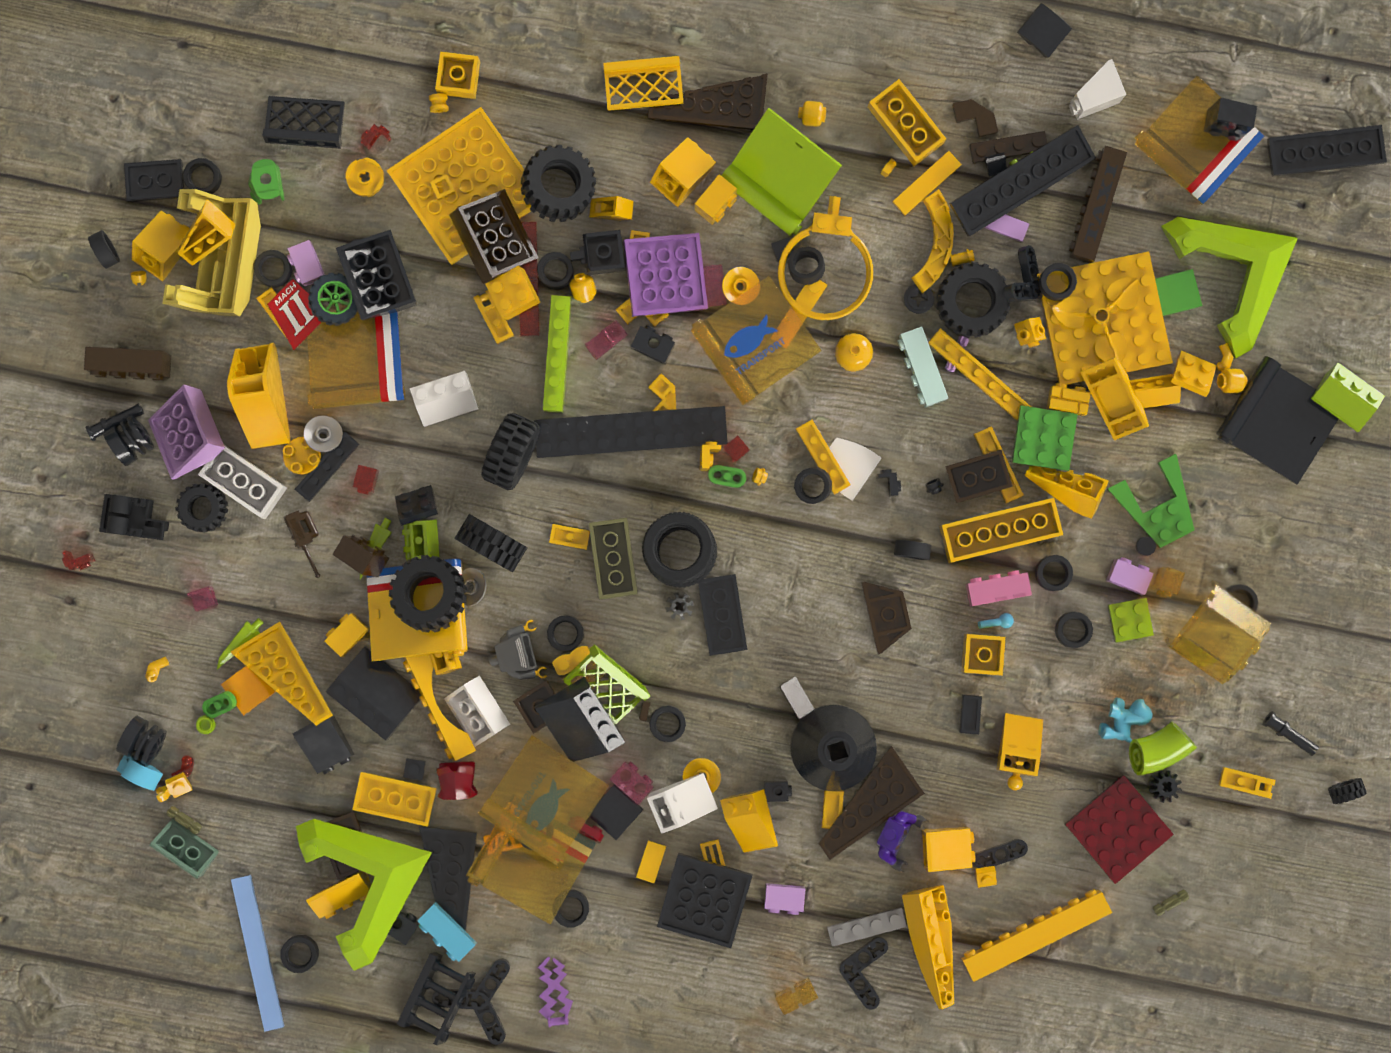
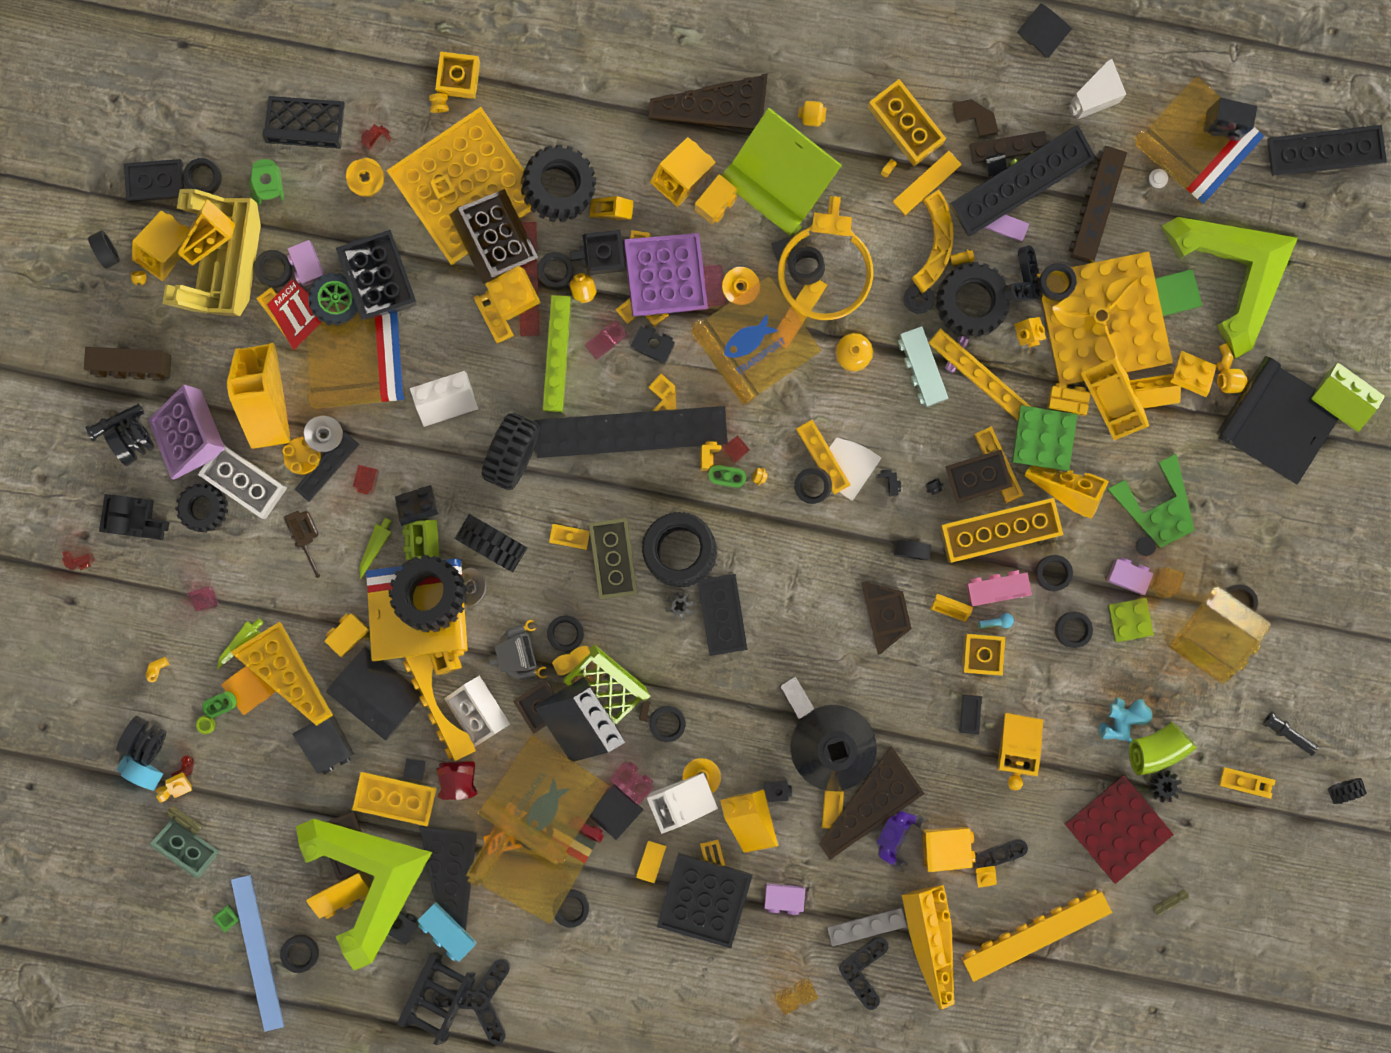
(226, 918): none -> bright green tile
(361, 555): dark brown brick -> none
(554, 984): medium lavender piece -> none
(638, 68): yellow fence -> none
(951, 608): none -> yellow tile
(1158, 178): none -> white plate

